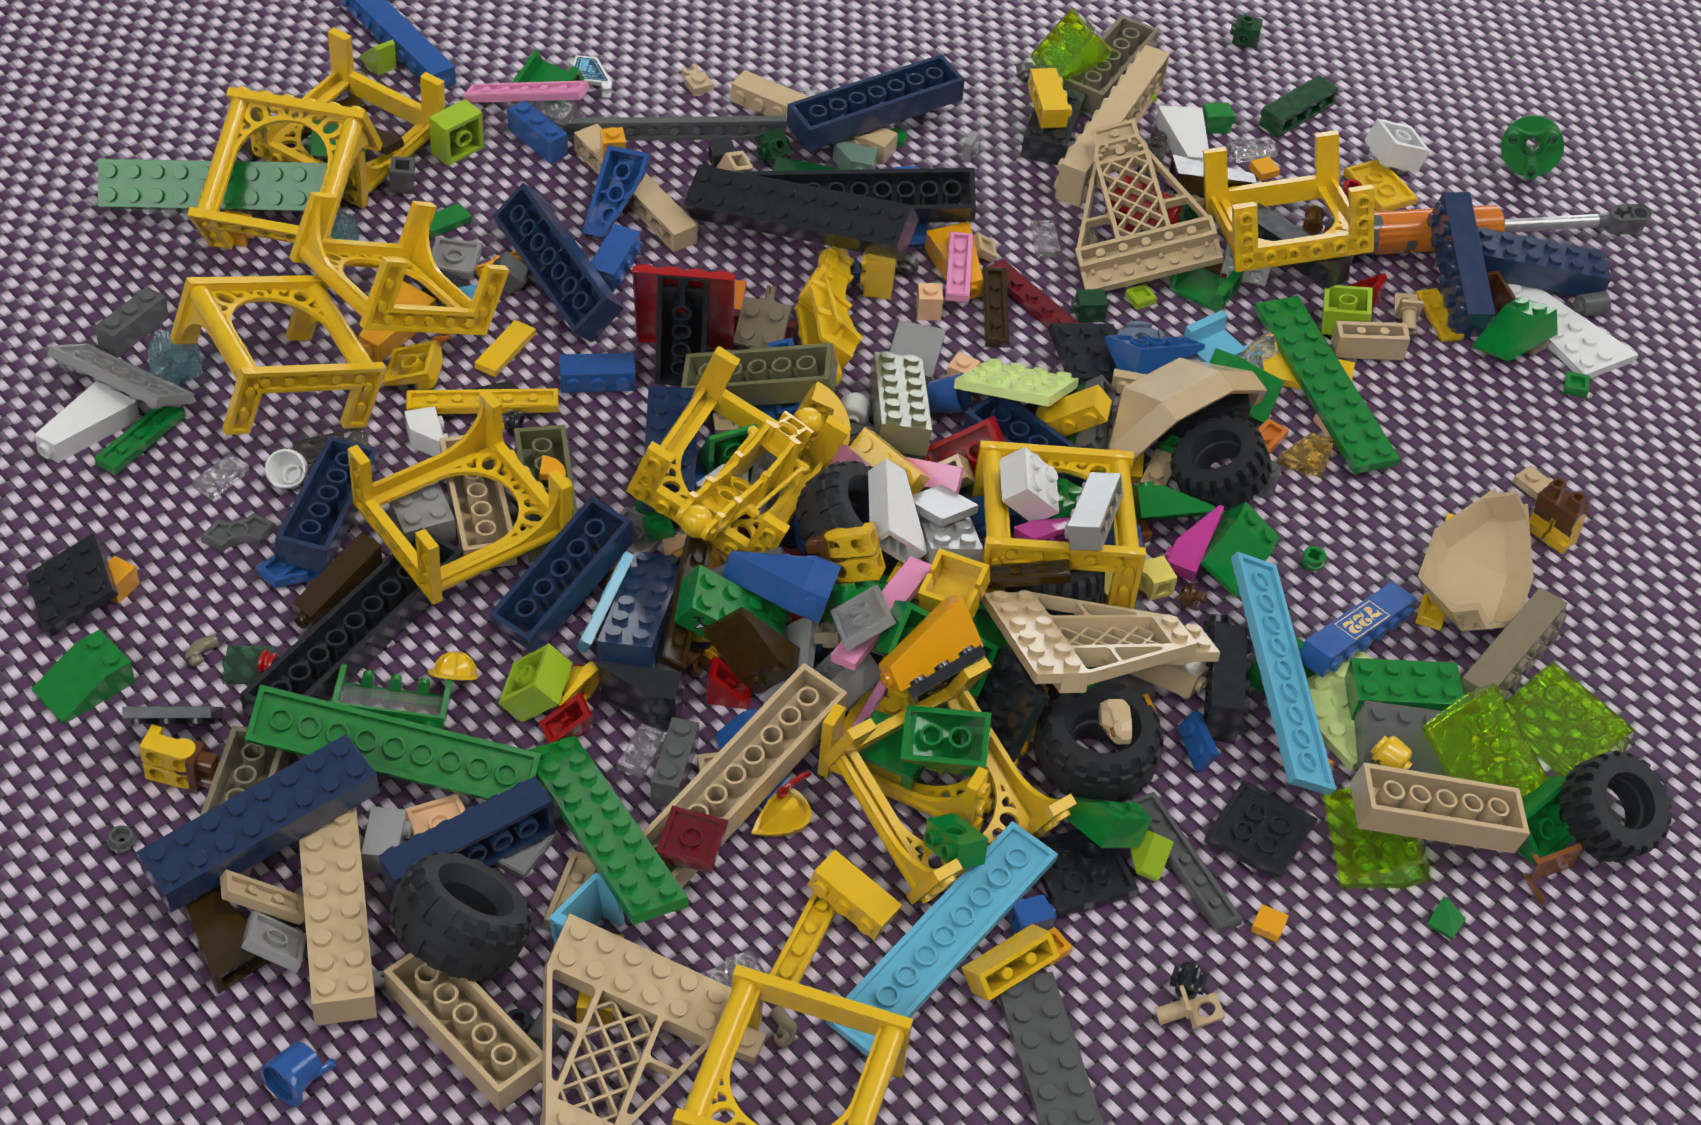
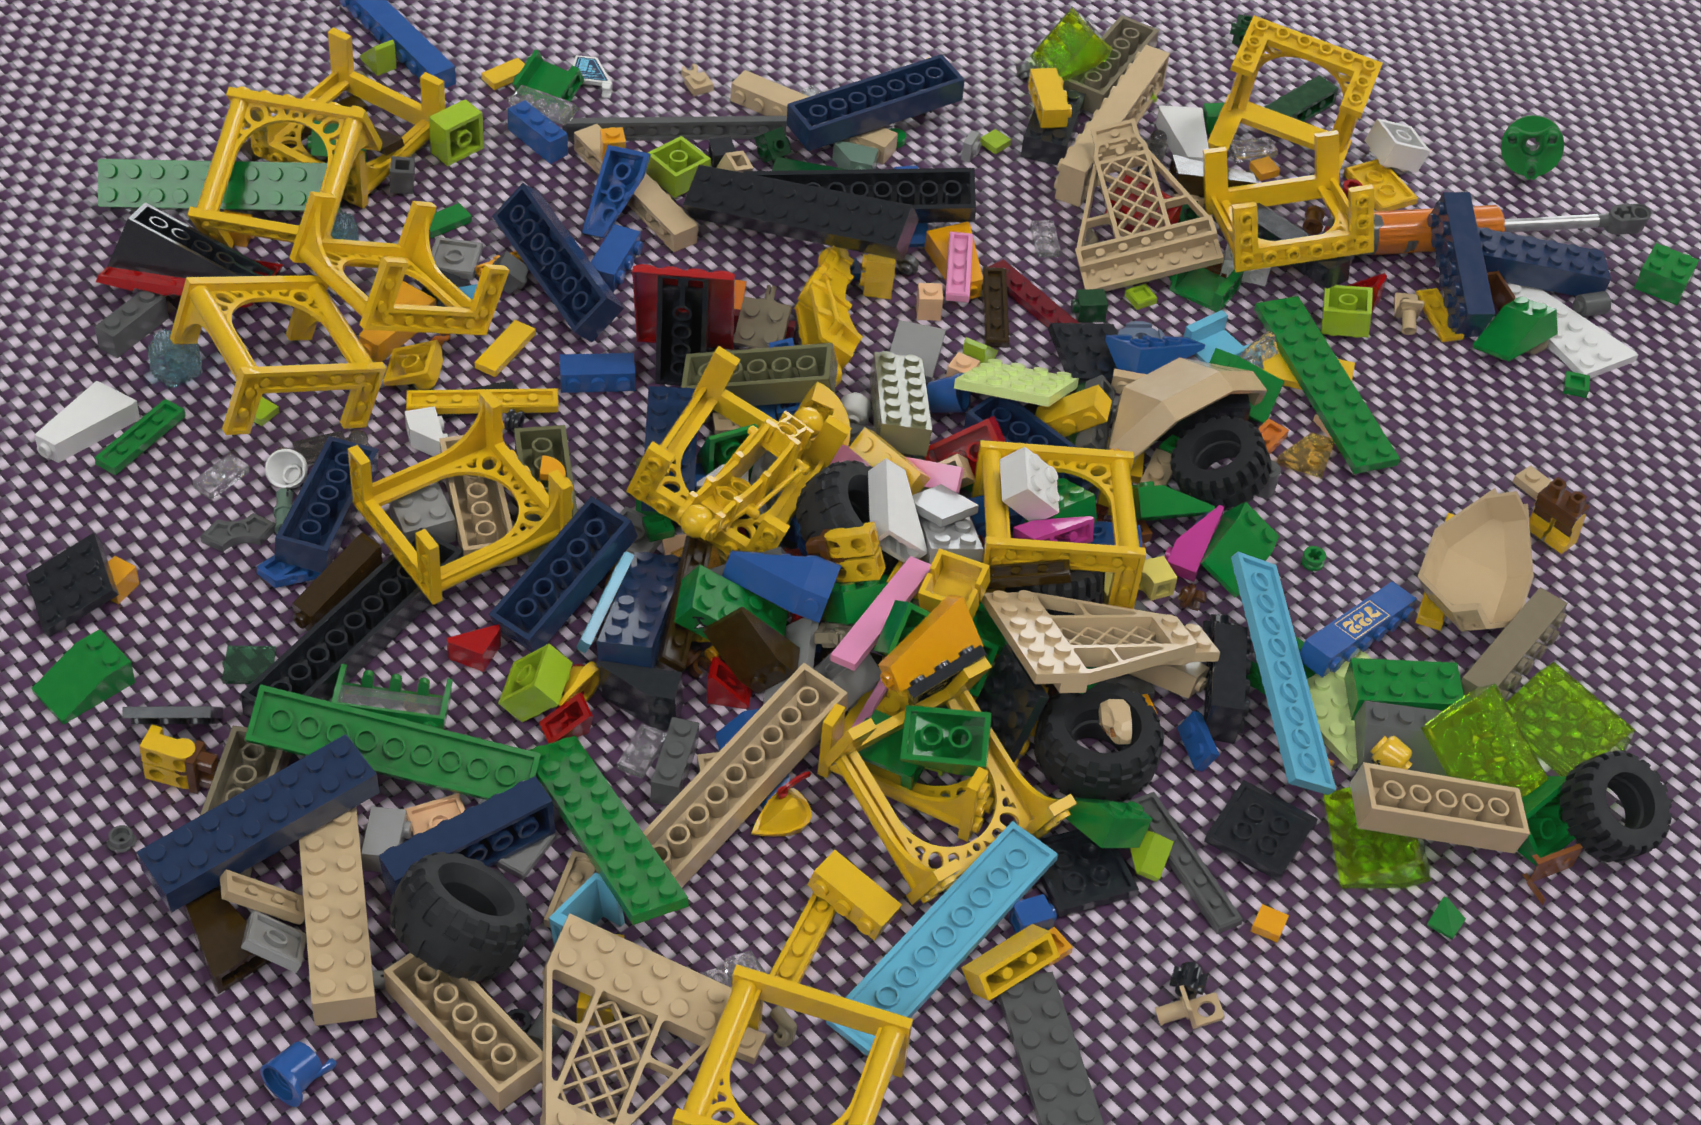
(121, 375): light grey plate -> none
(162, 251): none -> black piece
(199, 646): dark tan arm -> none
(265, 411): none -> lime tile
(266, 659): red bush -> none
(282, 507): none -> sand green pin
(454, 666): yellow piece -> none
(475, 647): none -> red slope
(502, 74): none -> yellow tile
(526, 91): bright pink tile -> none
(675, 165): none -> lime brick
(691, 839): dark red plate -> none
(862, 617): light grey tile -> none
(955, 838): green brick -> none
(978, 350): none -> lime slope
(985, 247): tan plate -> none
(995, 141): none -> lime tile
(1094, 511): brick -> none
(1251, 55): none -> yellow arch
(1370, 340): tan brick -> none
(1666, 274): none -> green brick

